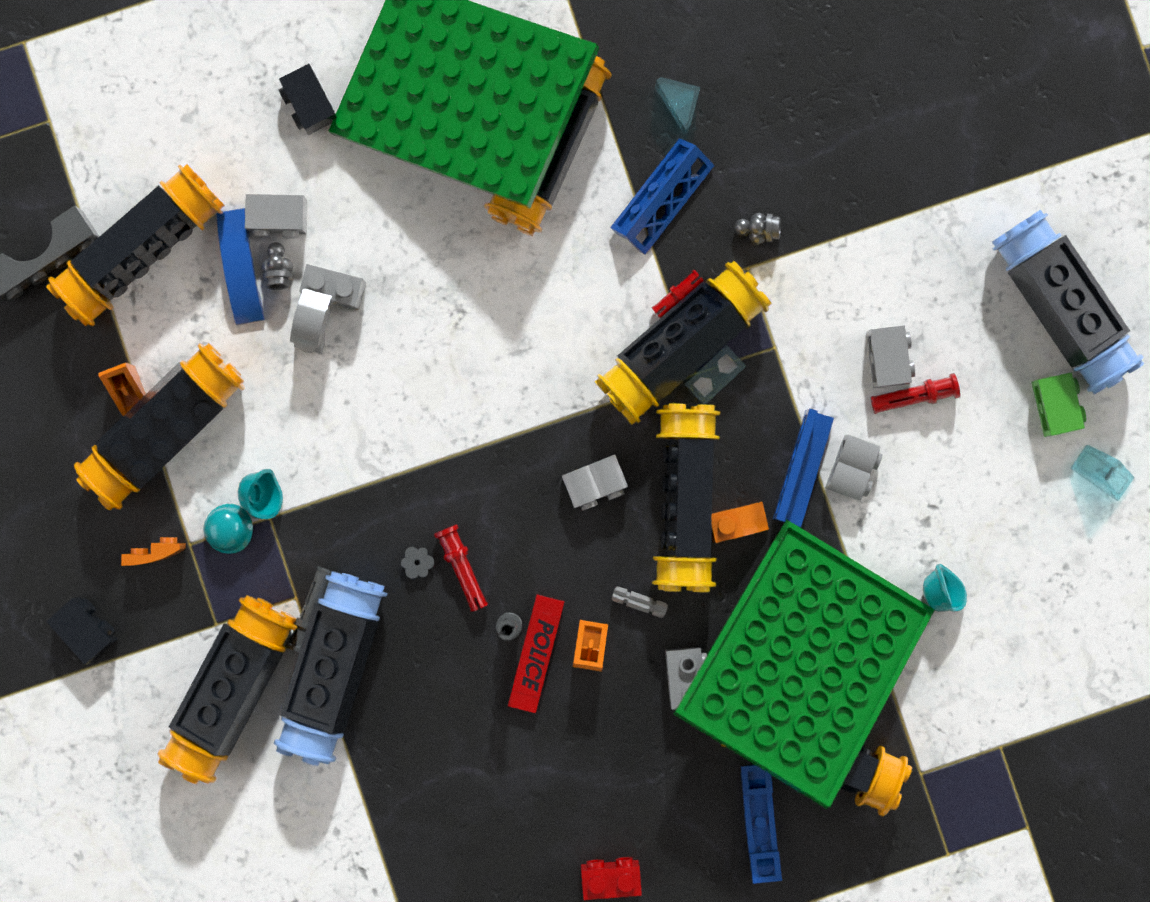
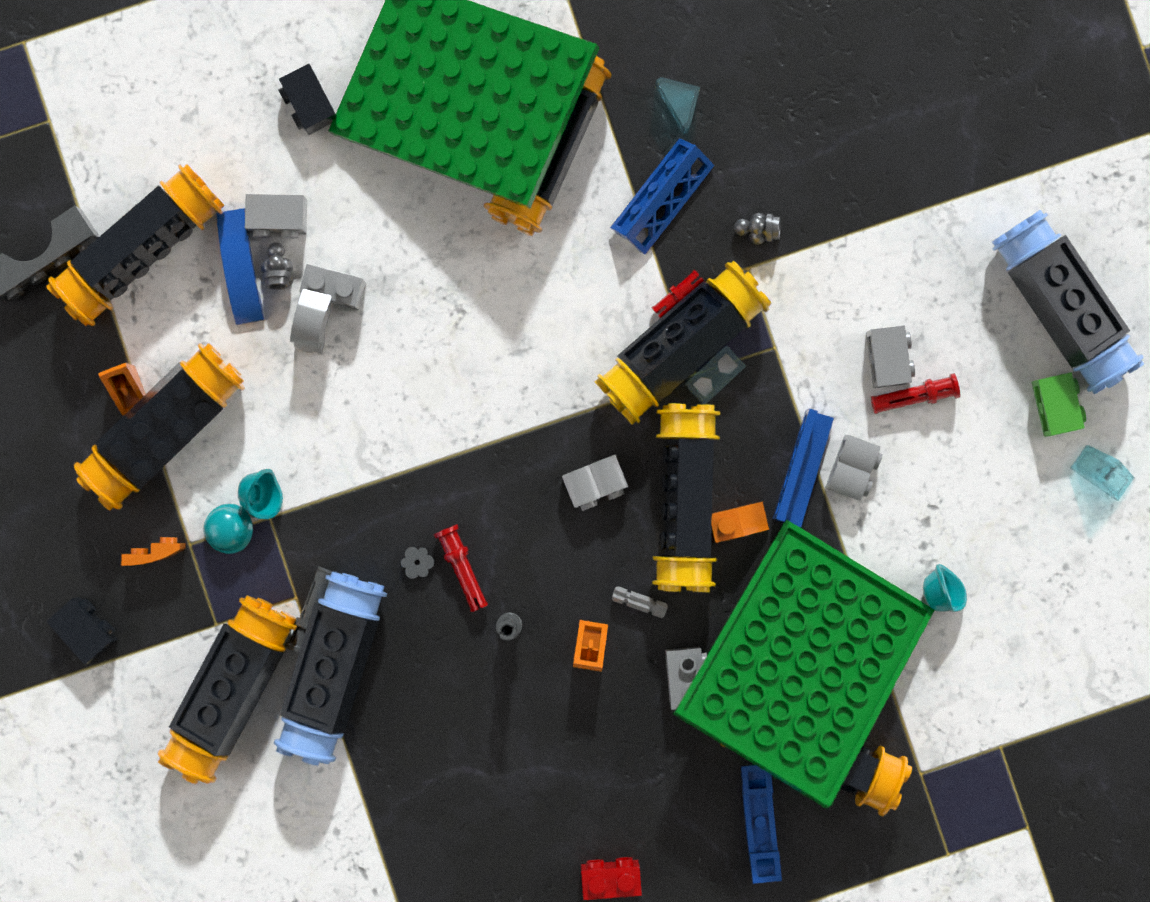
(536, 653): red tile -> none

